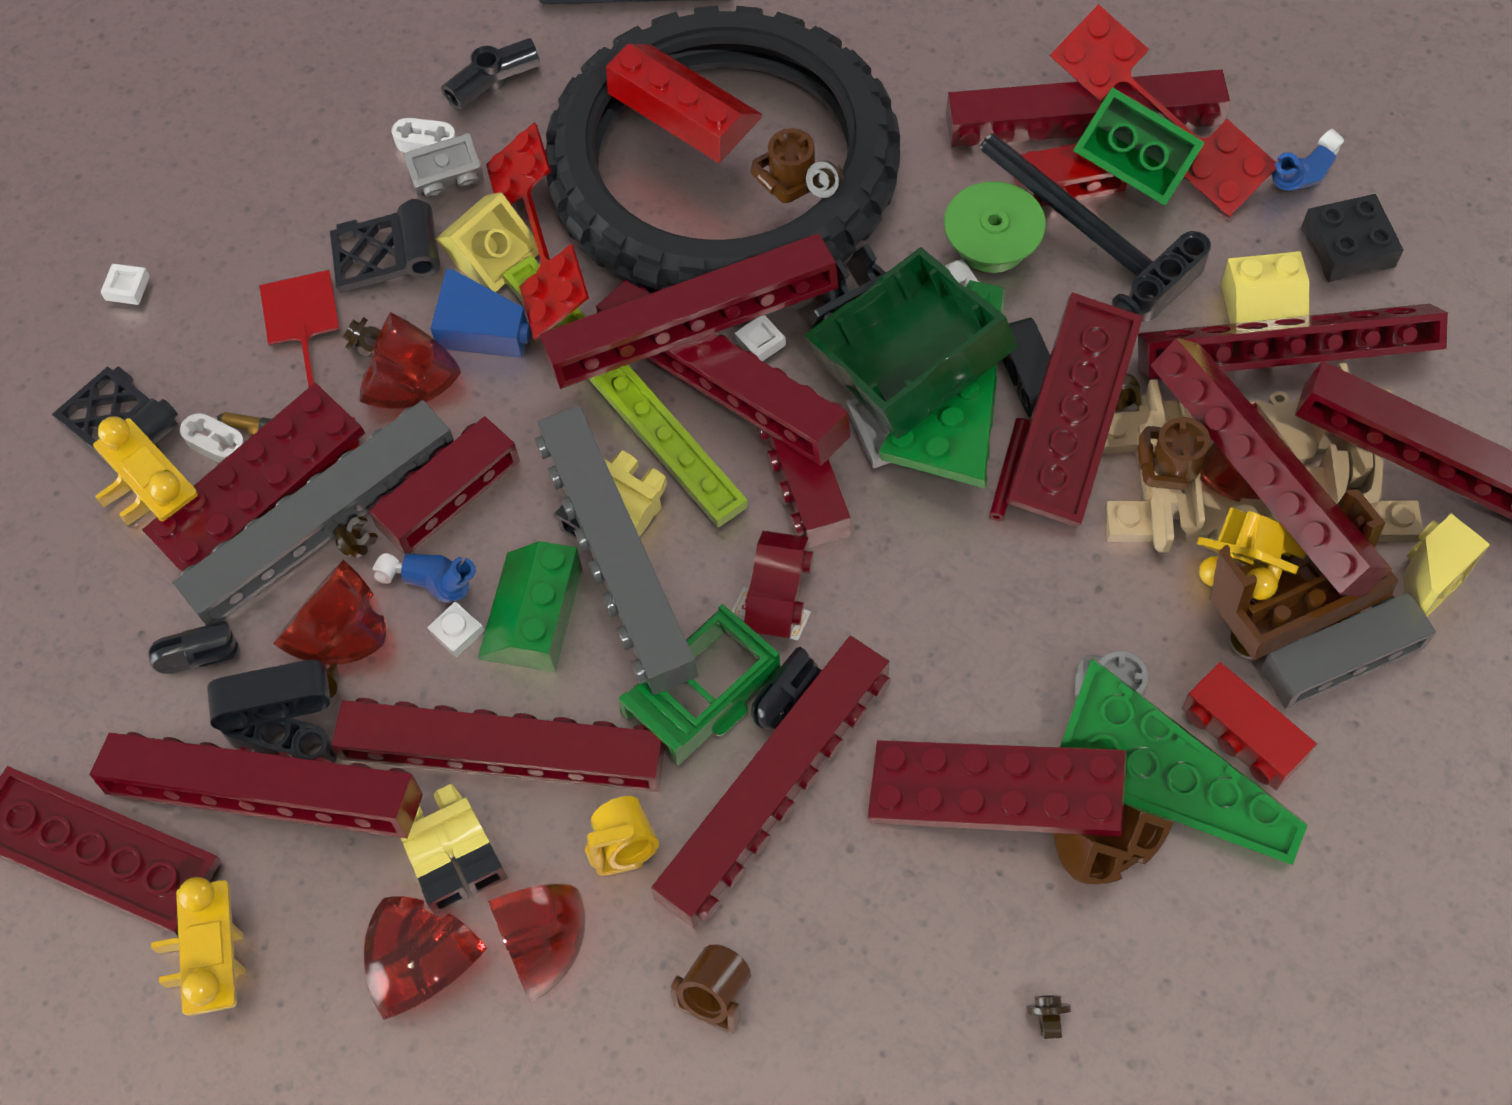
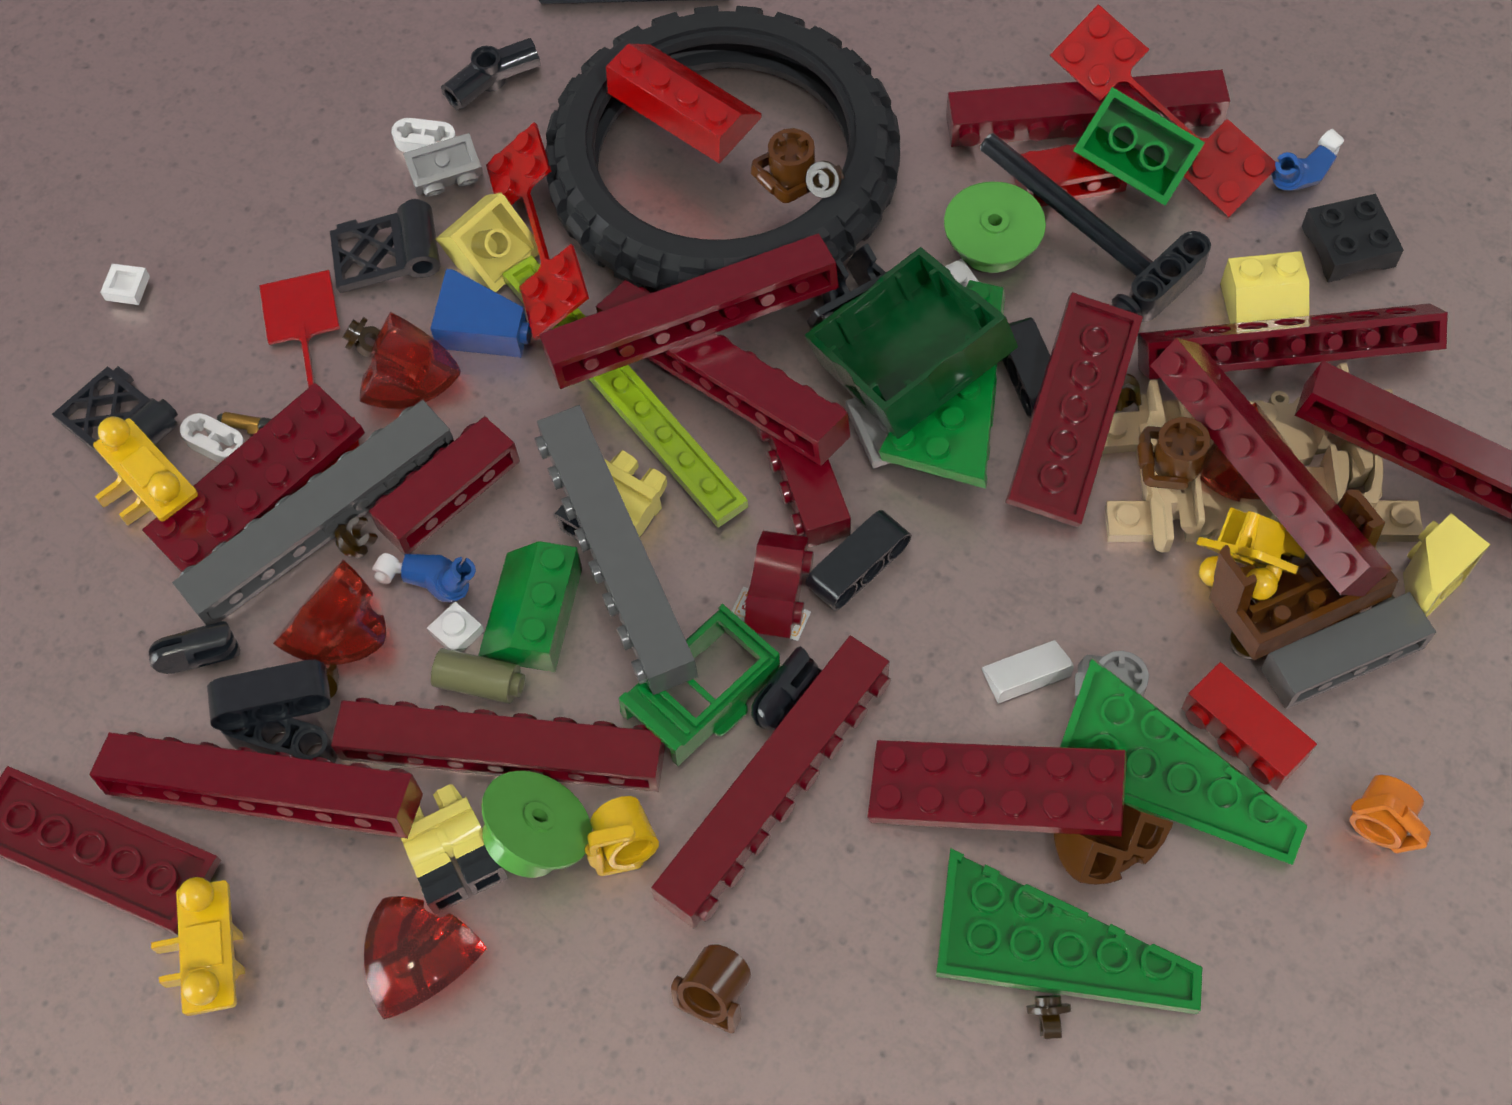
(477, 676): none -> olive brick
(533, 824): none -> bright green piece
(541, 932): clear red brick -> none
(760, 338): white plate -> none
(858, 560): none -> black beam
(1012, 455): dark red piece -> none
(1028, 671): none -> white slope
(1035, 942): none -> green wing
(1388, 813): none -> orange piece

